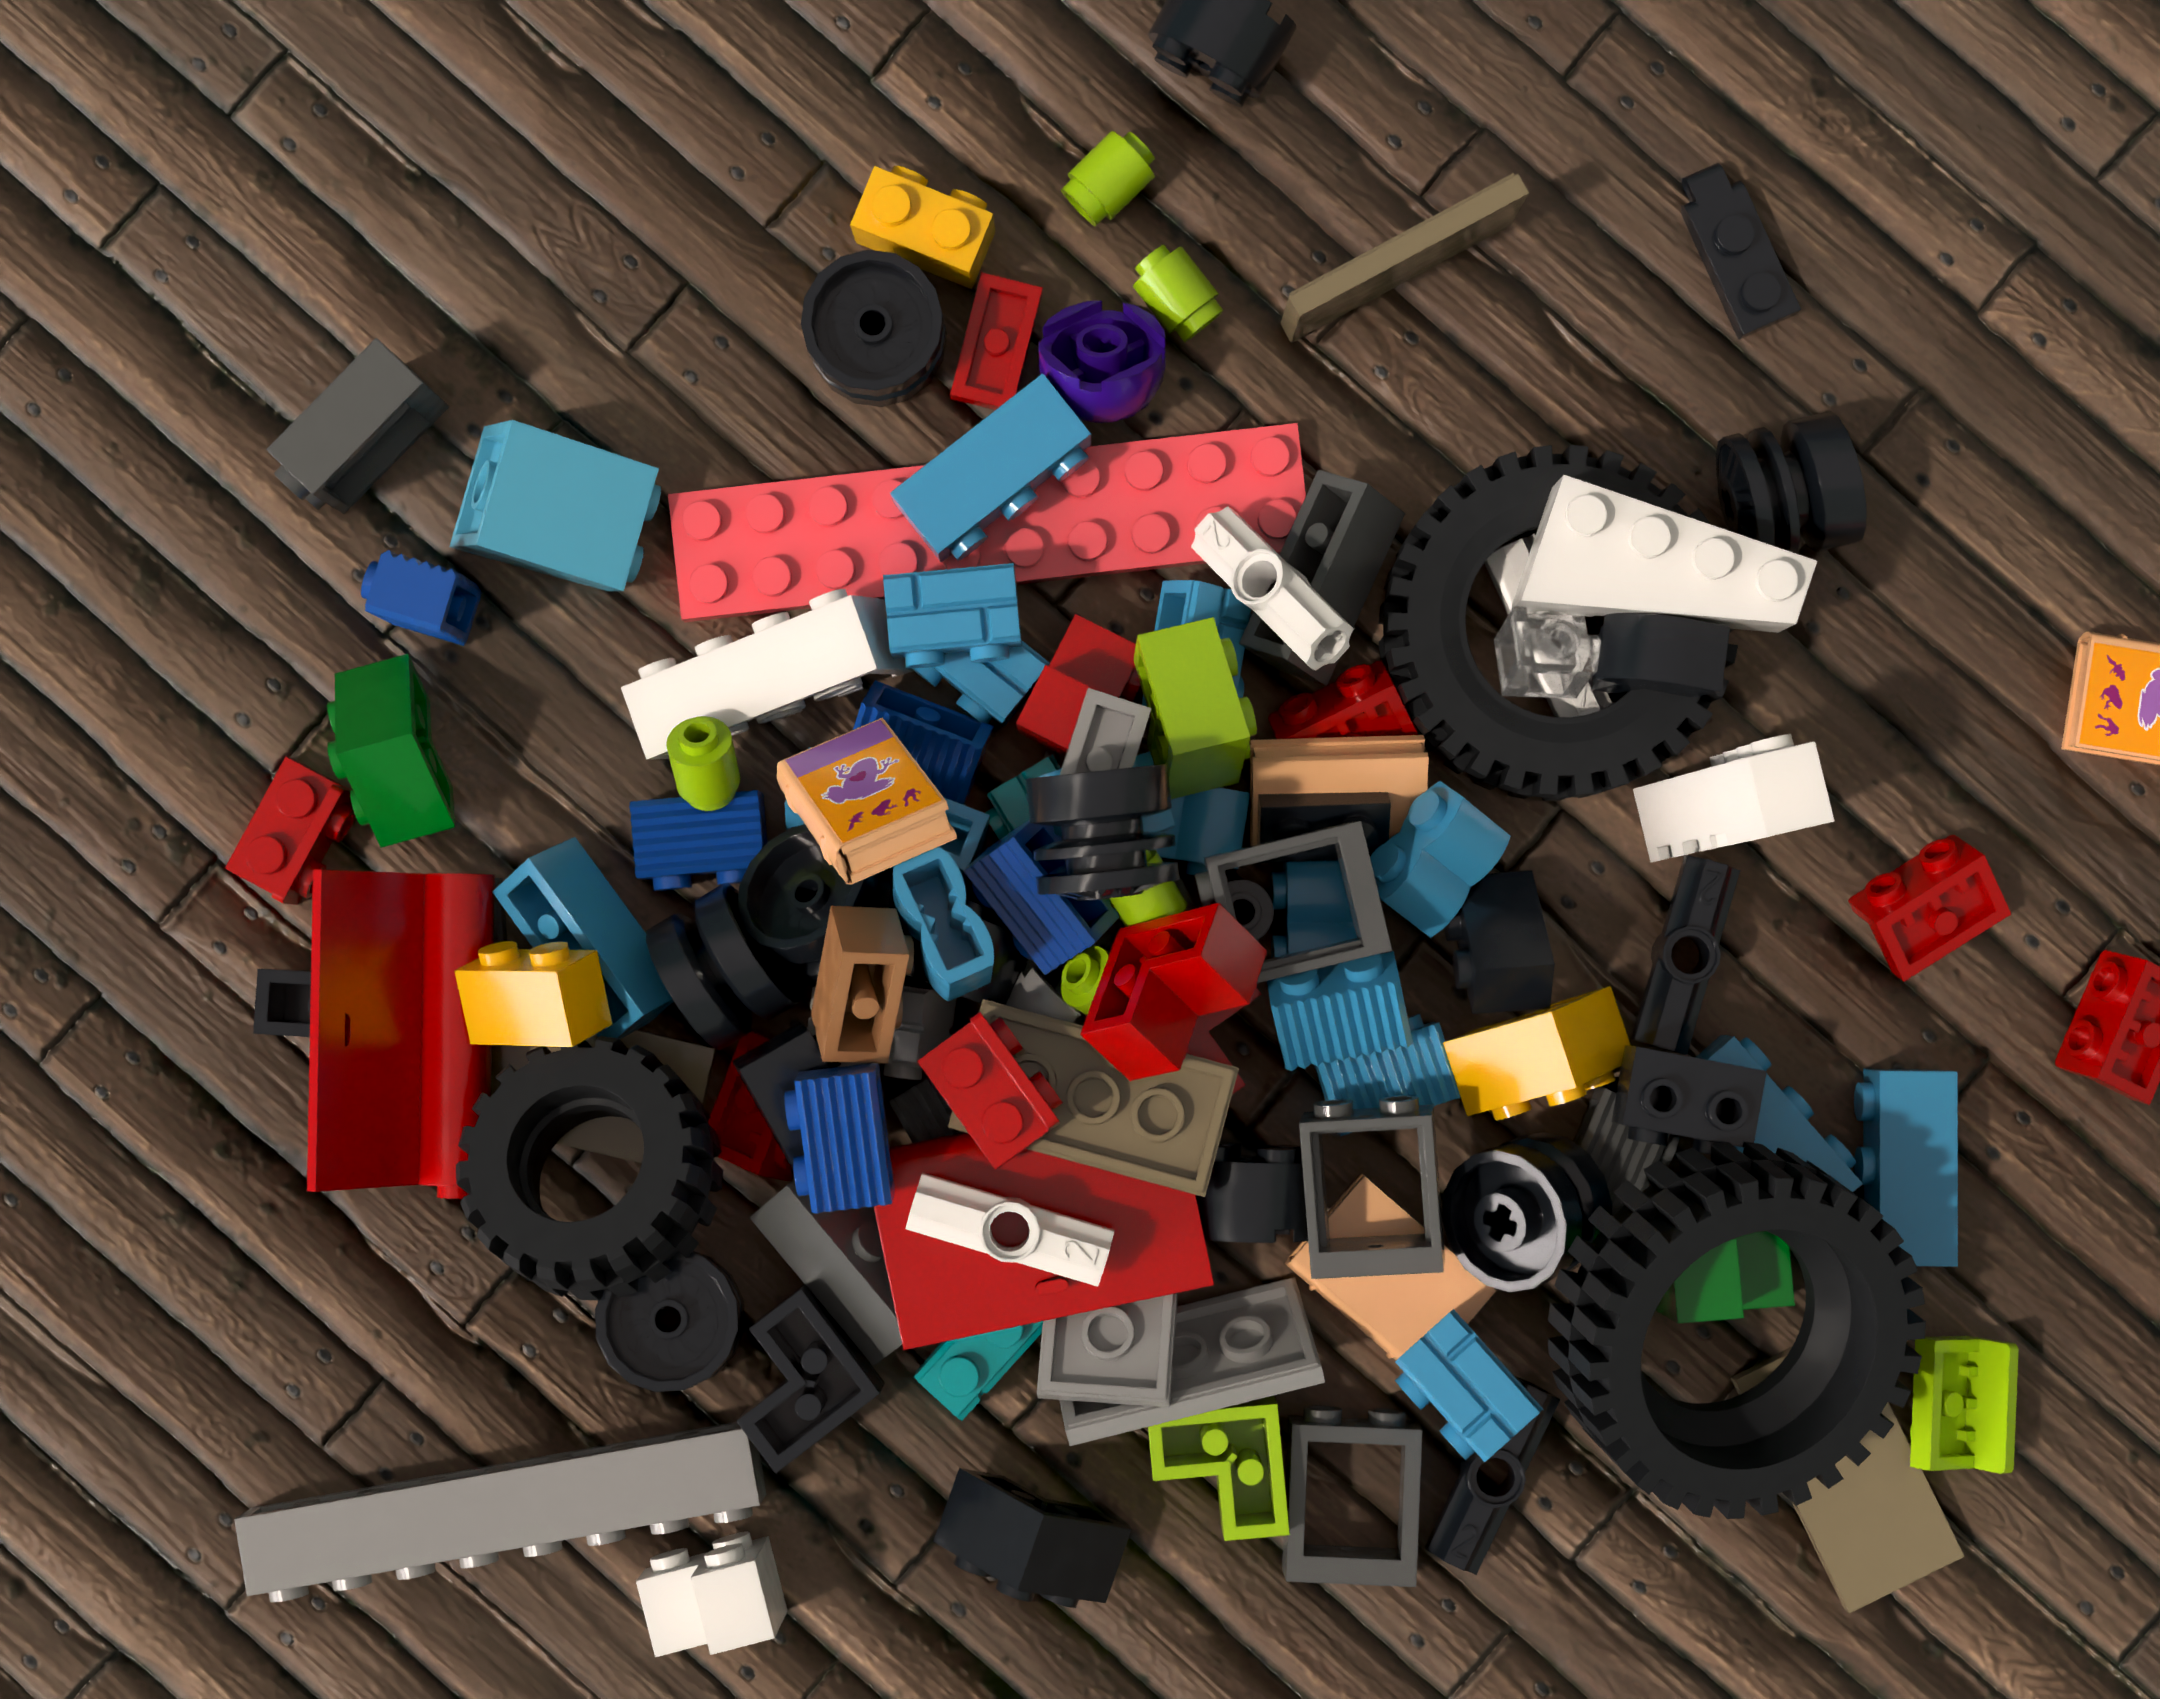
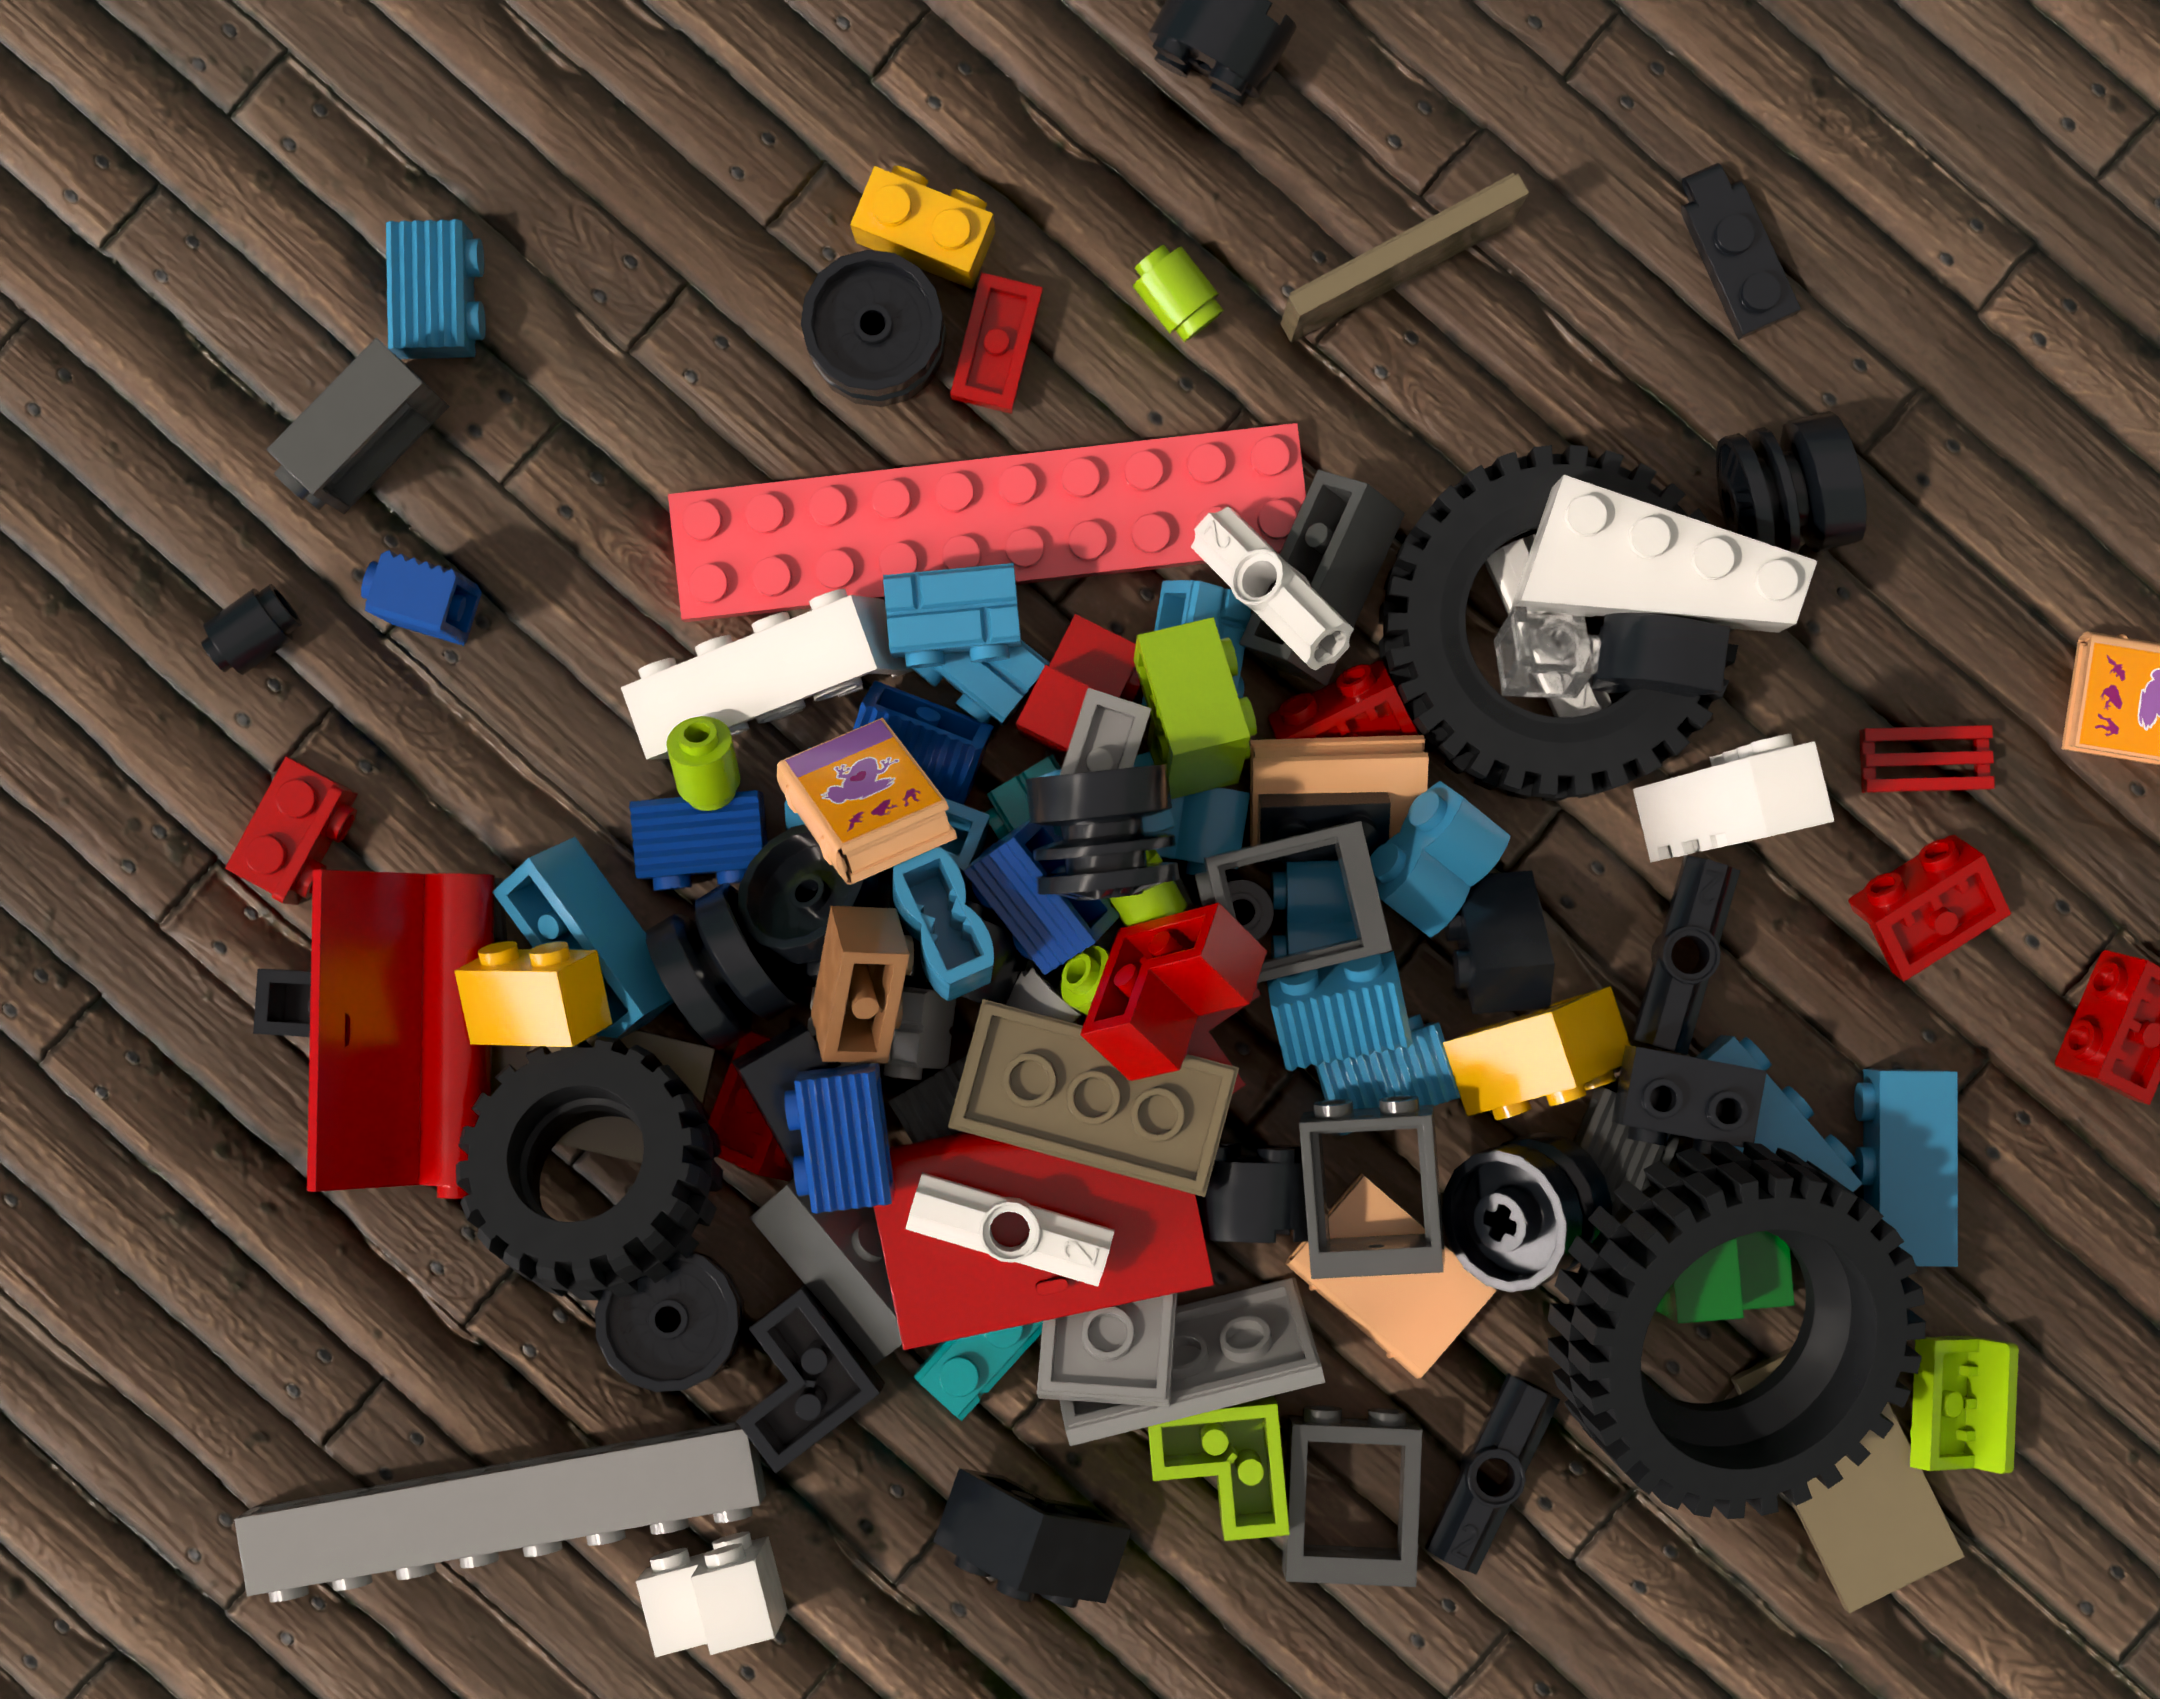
(250, 630): none -> black brick
(389, 752): green brick -> none
(433, 289): none -> dark azure brick
(556, 506): medium azure slope -> none
(990, 1089): red bracket -> none
(993, 470): dark azure brick -> none
(1103, 360): dark purple cylinder -> none
(1109, 177): lime brick -> none
(1467, 1387): dark azure brick -> none
(1980, 757): none -> red tile

